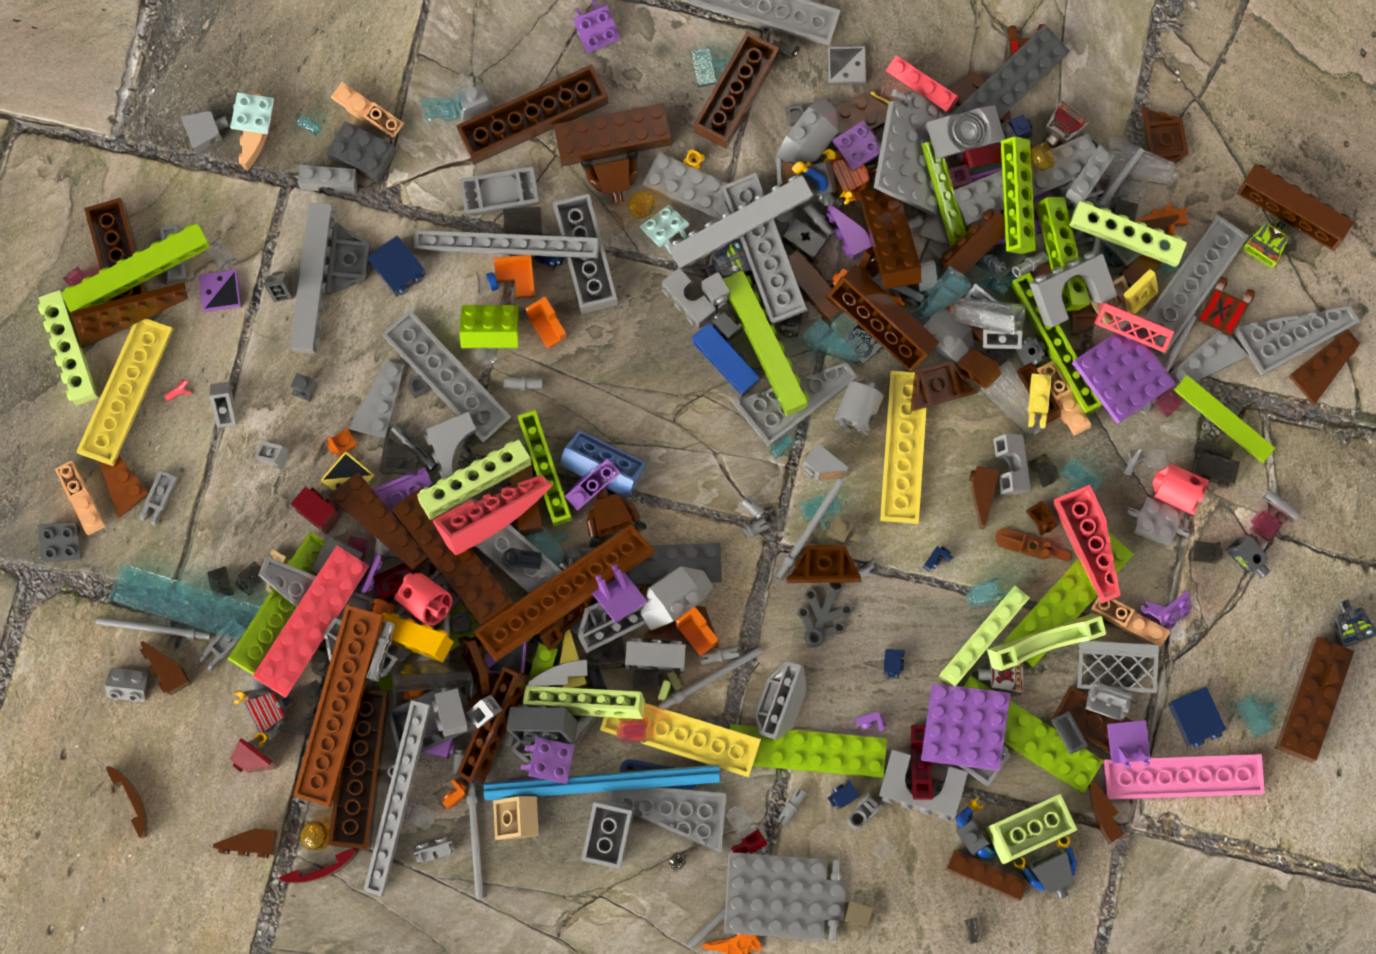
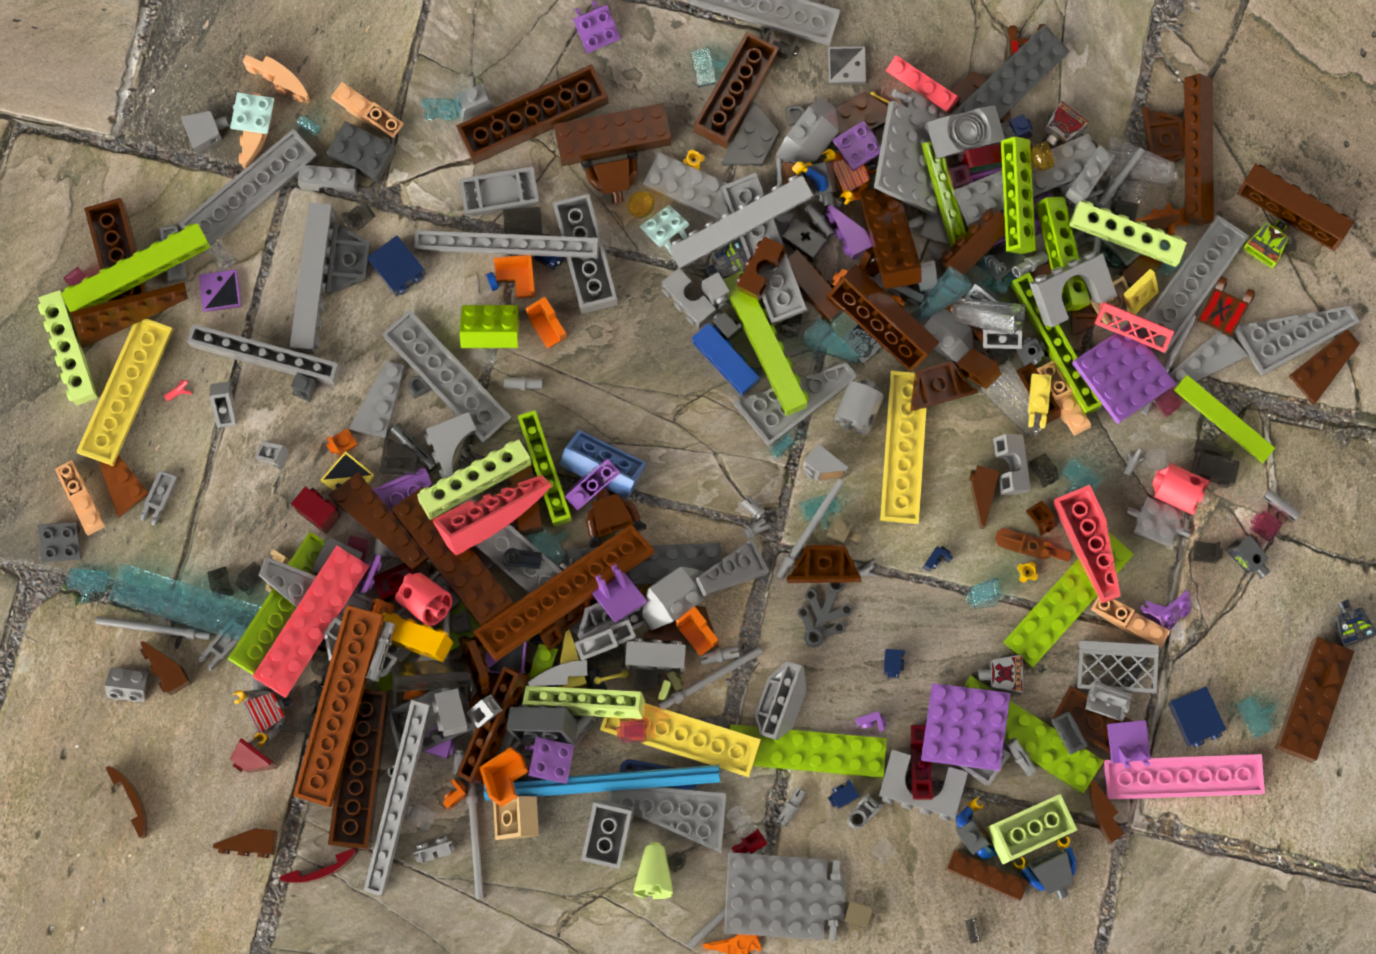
(87, 582): none -> clear light blue plate
(252, 187): none -> light grey plate
(263, 354): none -> light grey brick
(278, 286): dark grey slope -> none
(283, 79): none -> light nougat slope
(315, 836): clear yellow hair -> none
(359, 216): none -> clear smoke bracket
(500, 773): none -> orange panel
(597, 680): none -> light yellow hinge
(605, 638): none -> light grey slope
(653, 873): none -> yellowish green cone
(733, 570): none -> light grey wing
(752, 140): none -> dark grey wing
(766, 253): none -> reddish brown arch
(984, 636): yellowish green arch -> none
(1021, 757): none -> light grey pin
(1032, 572): none -> yellow plate
(1068, 633): yellowish green arch -> none
(1199, 149): none -> reddish brown brick

